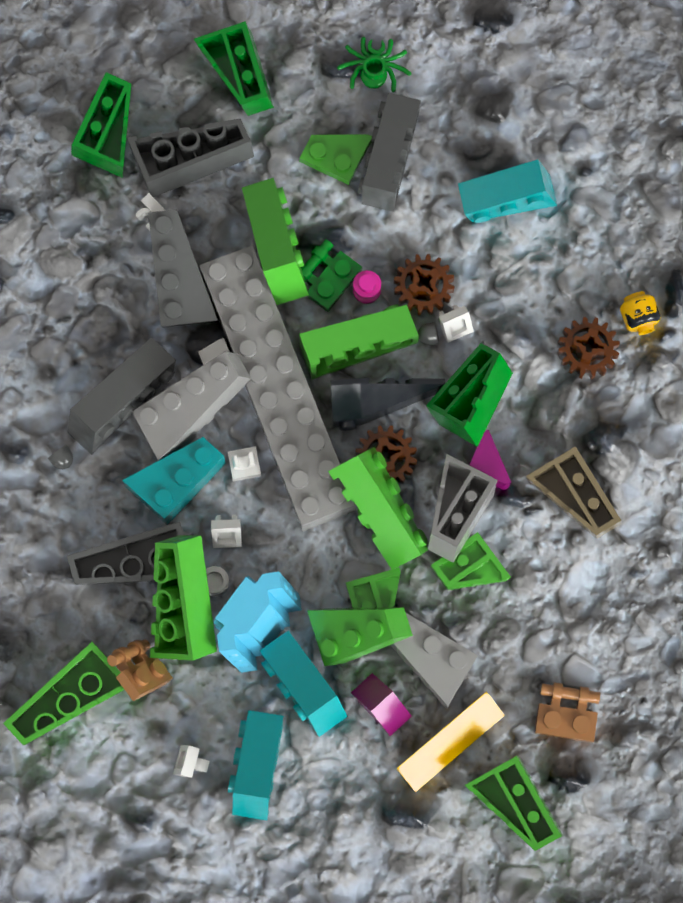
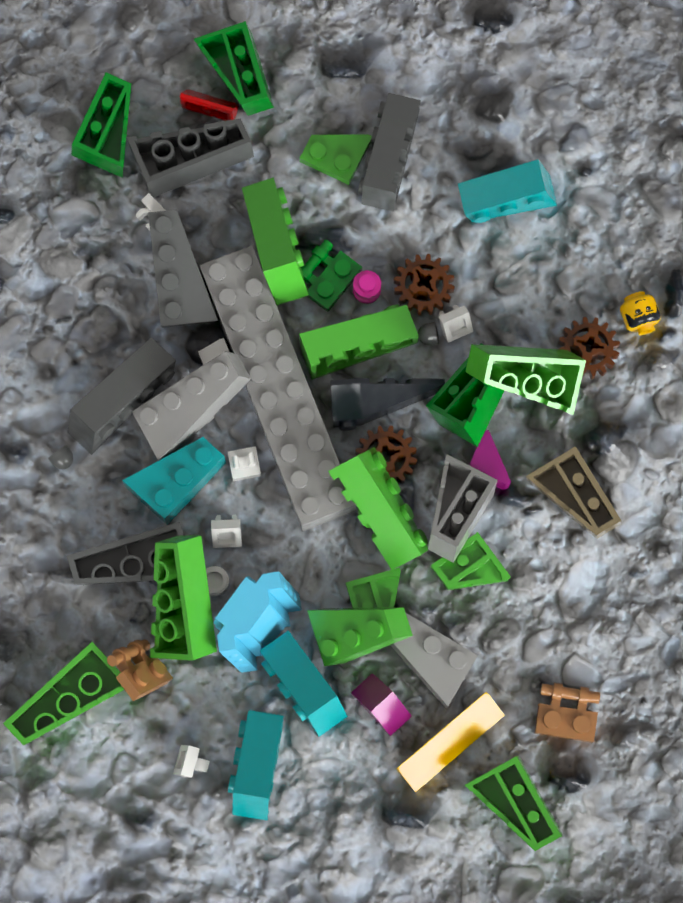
(208, 105): none -> red slope
(374, 65): green animal -> none
(534, 373): none -> bright green wedge

